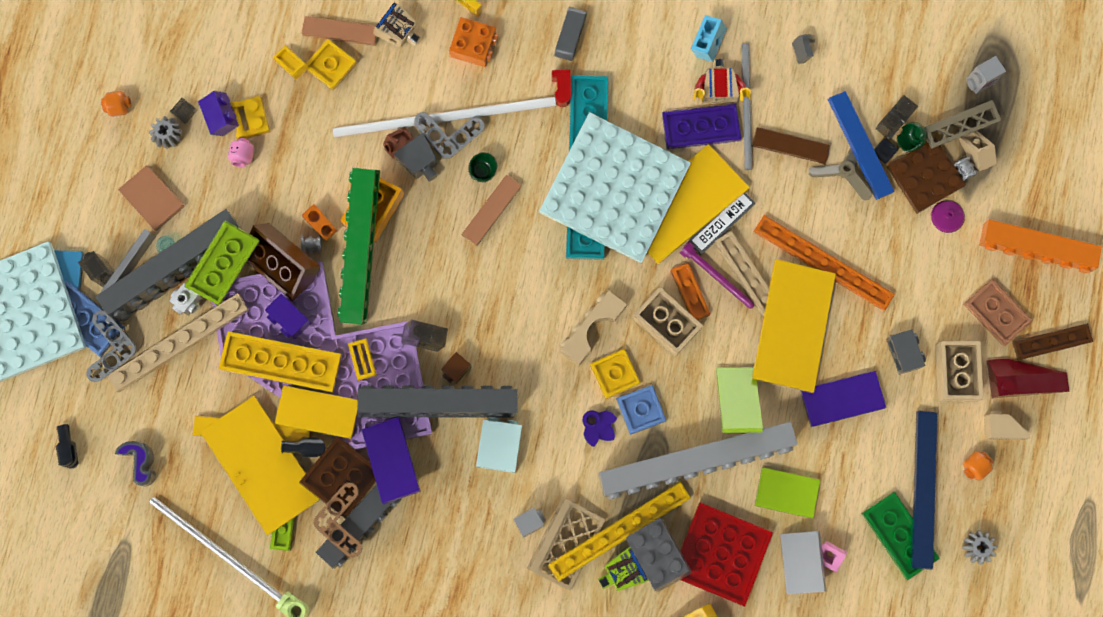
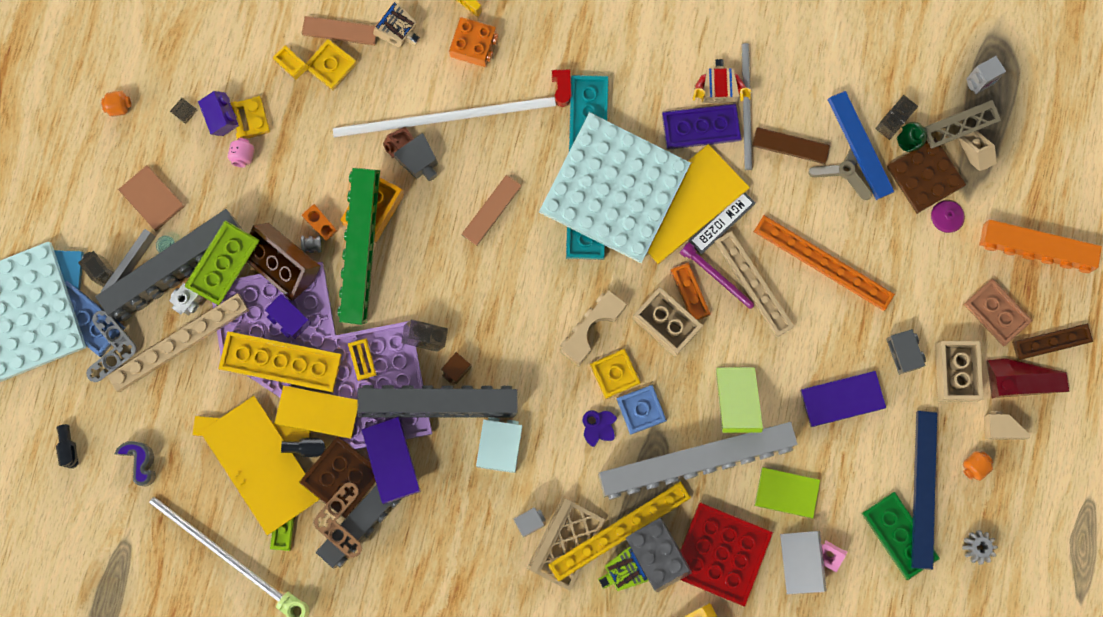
(158, 135): light grey gear -> none
(451, 141): light grey beam -> none
(482, 167): dark green hair -> none
(570, 34): dark grey beam -> none
(709, 38): medium azure brick -> none
(793, 326): yellow piece -> none
(803, 48): dark grey tile -> none
(885, 151): black tile -> none
(966, 168): light grey bush -> none

